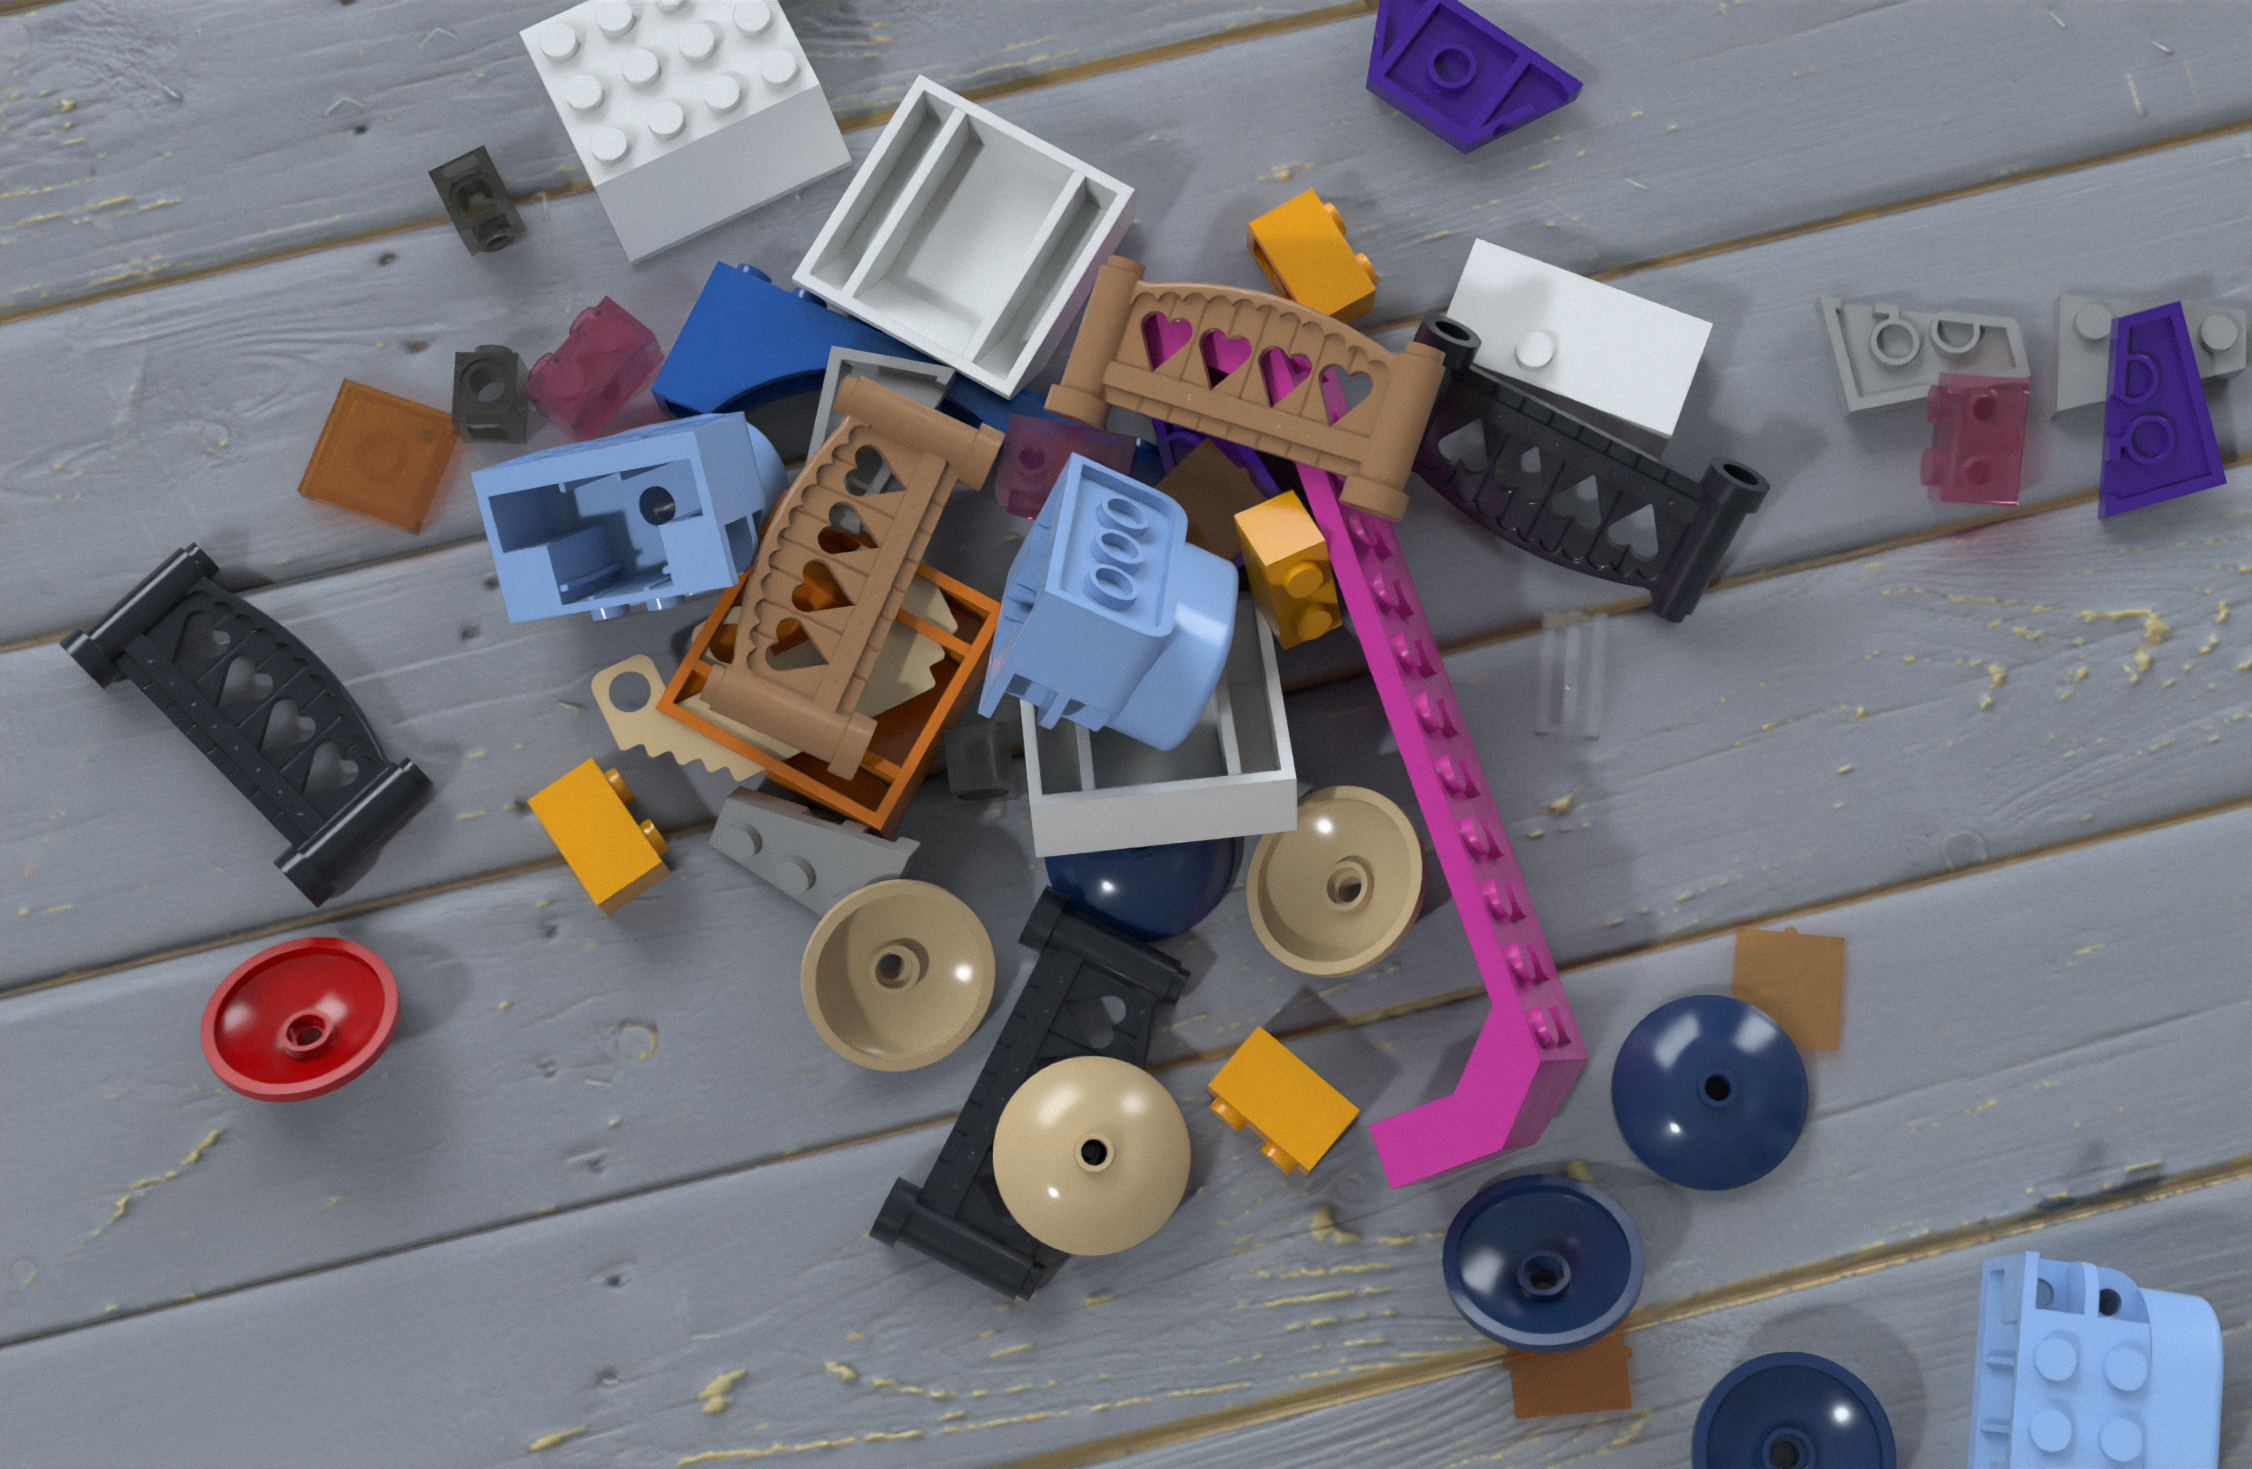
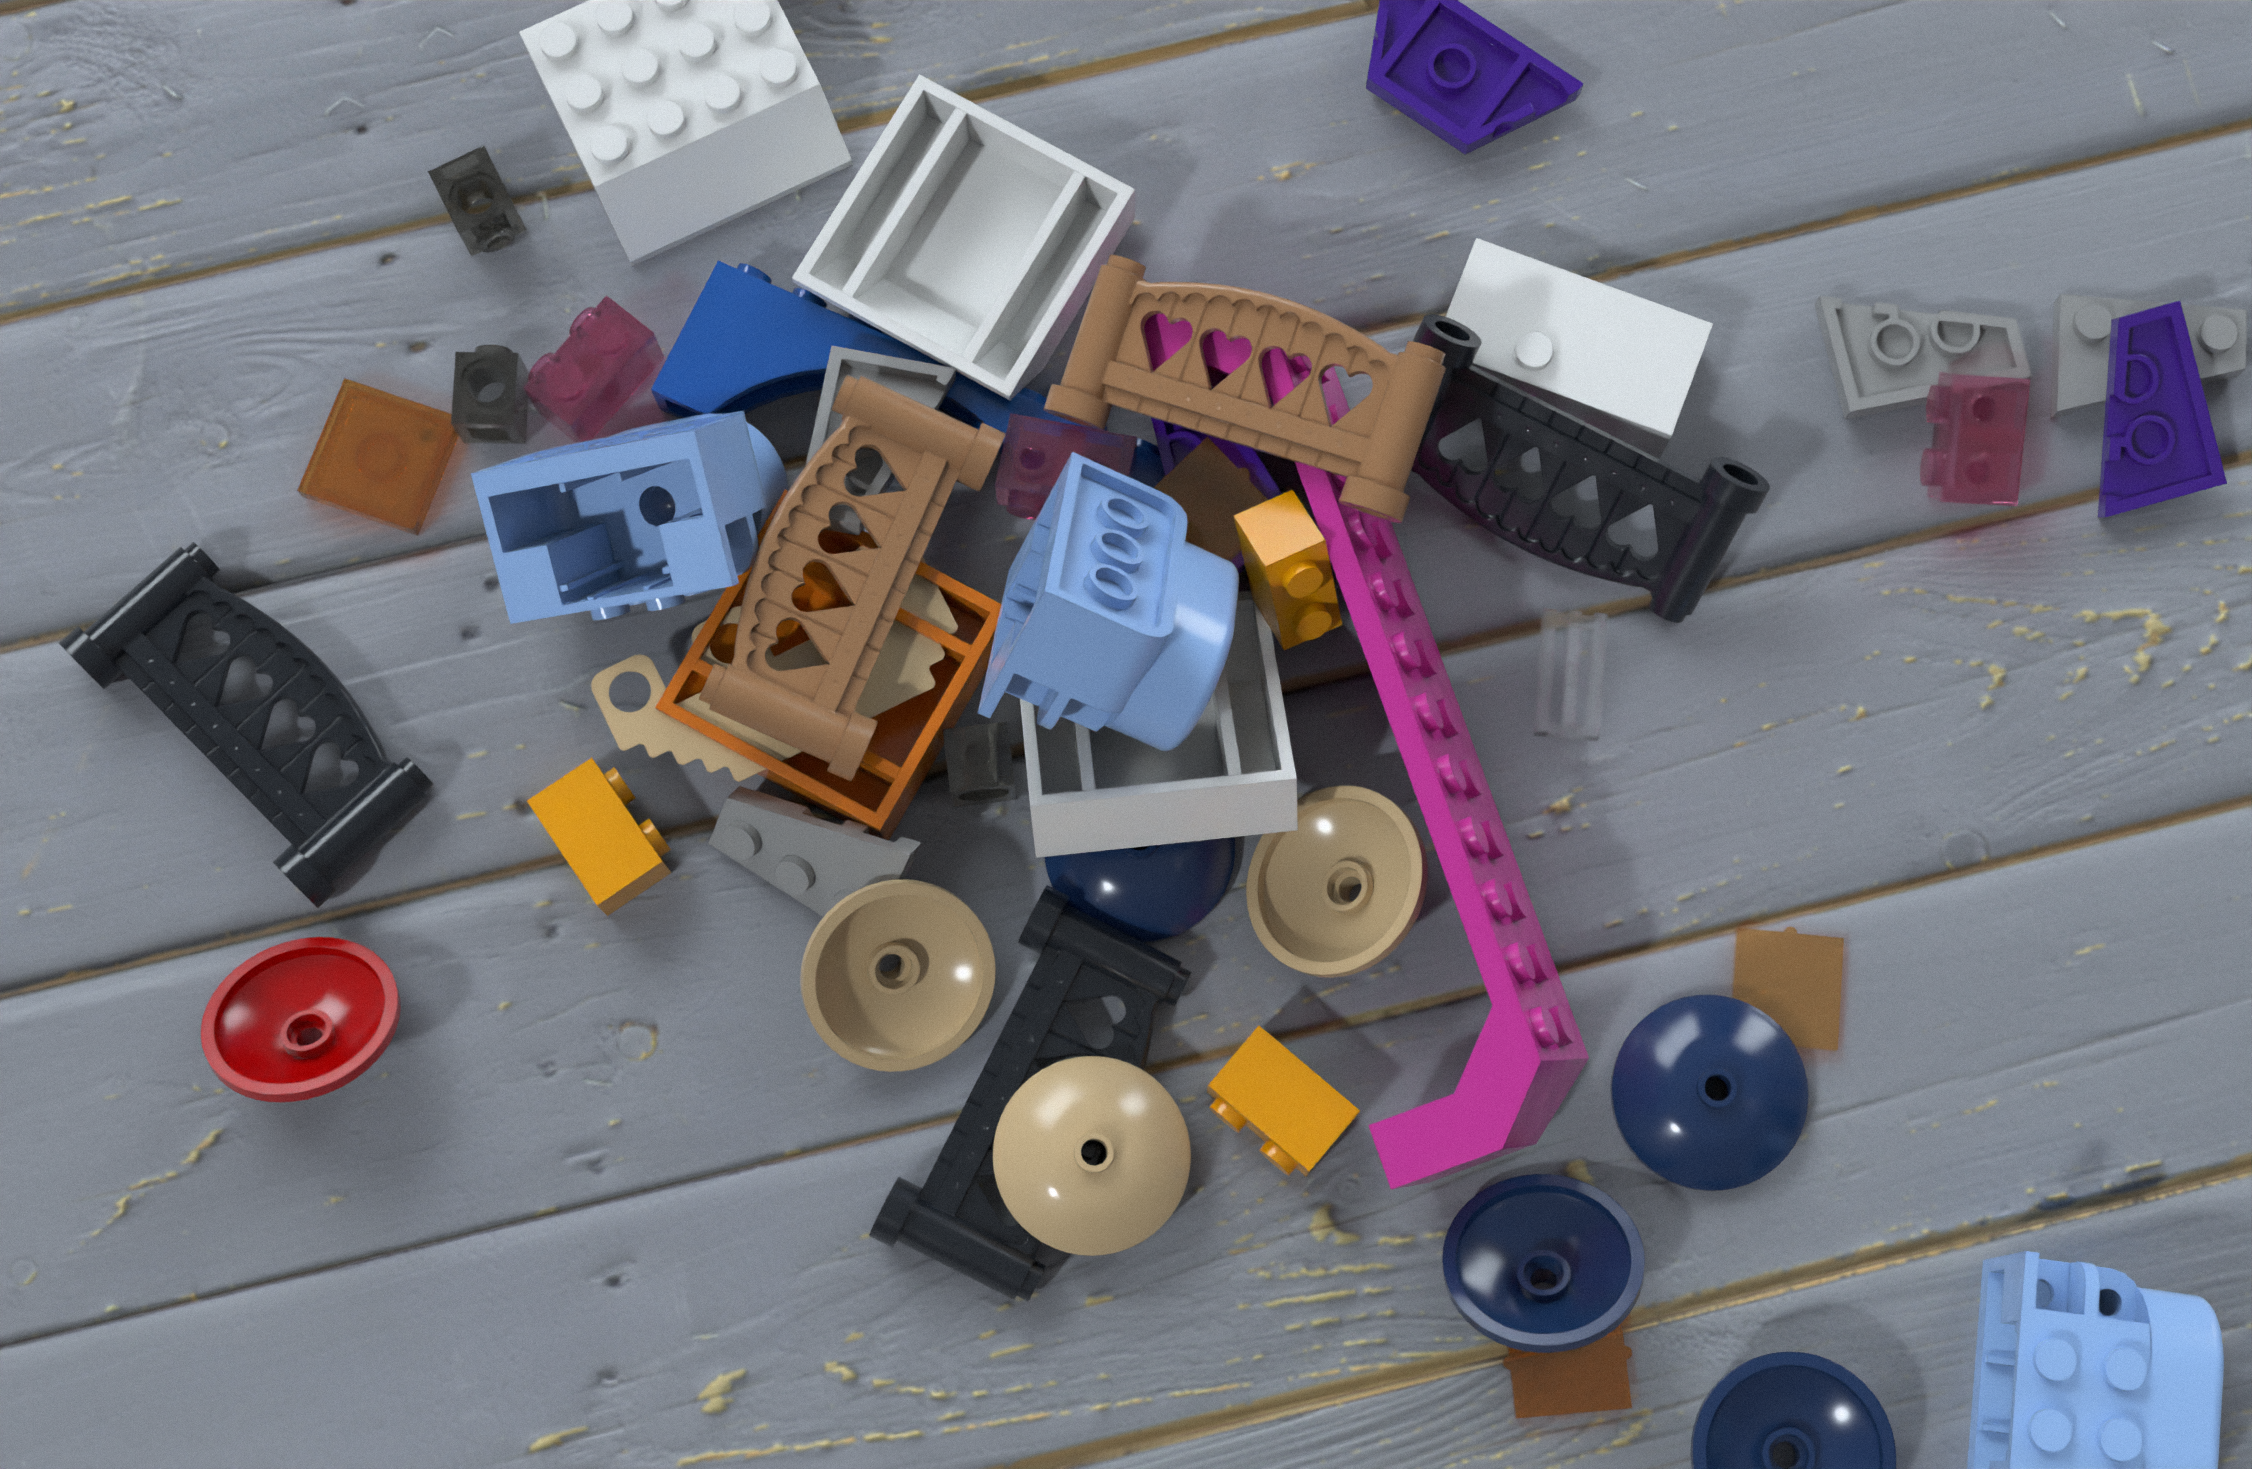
(1309, 259): light orange brick -> none

